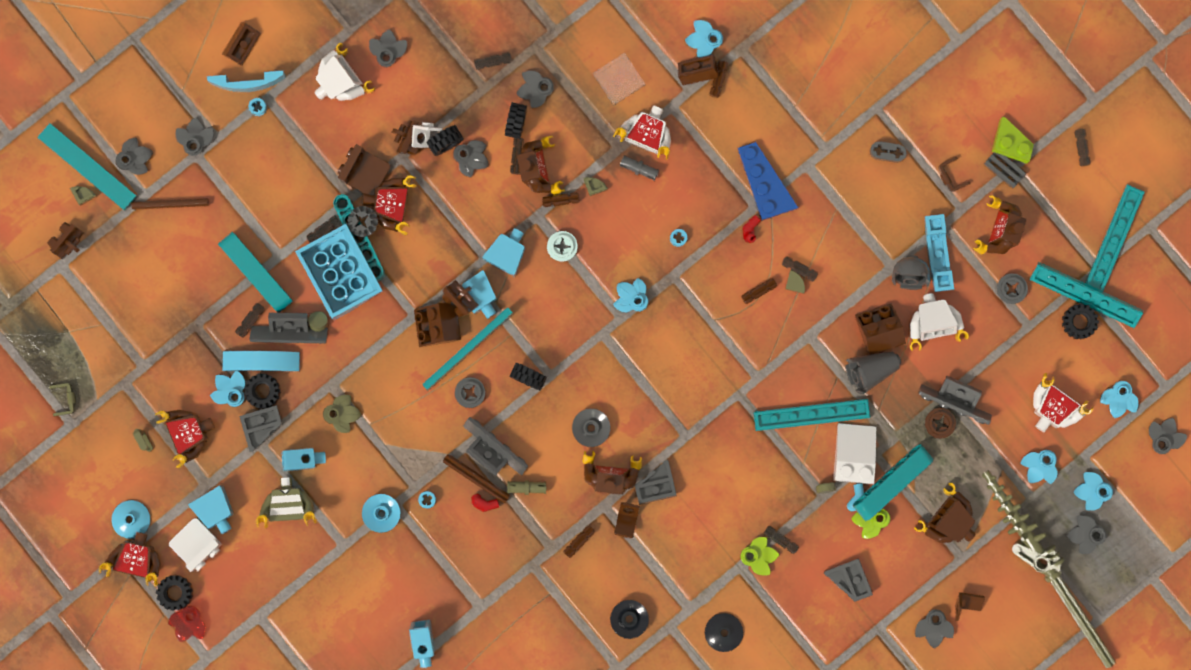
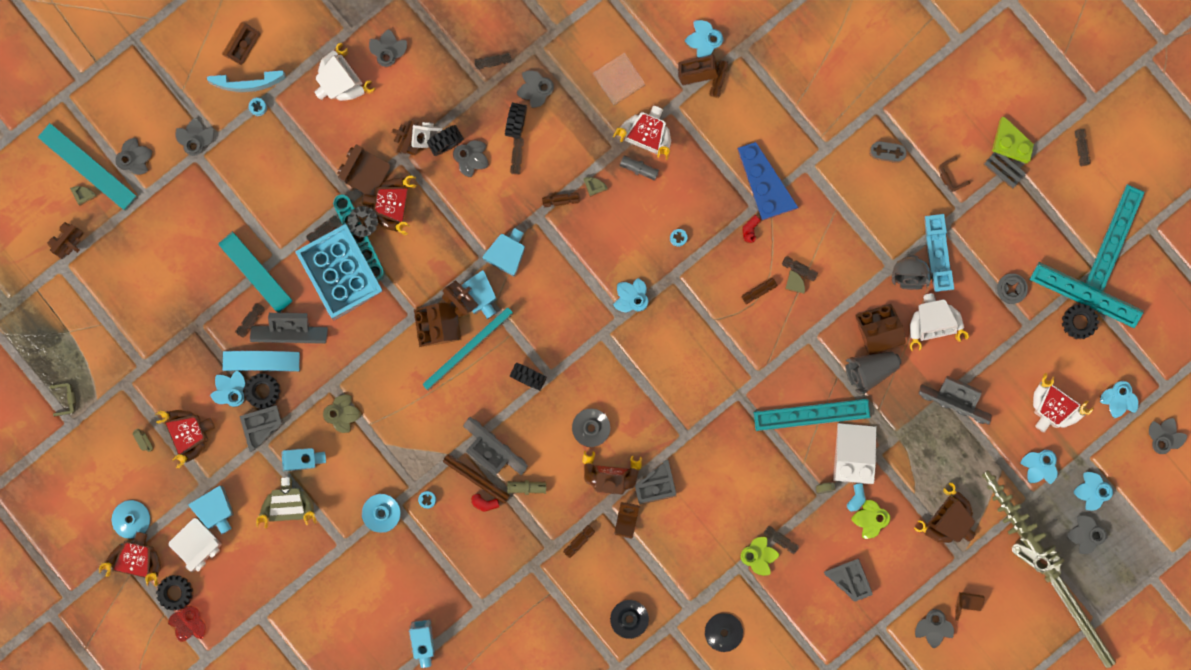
(170, 203): reddish brown bar -> none
(317, 321): olive tile -> none
(468, 383): dark grey gear -> none
(533, 167): reddish brown torso -> none
(555, 240): light aqua gear -> none
(893, 482): teal beam -> none
(948, 420): reddish brown gear -> none
(1006, 230): reddish brown torso -> none

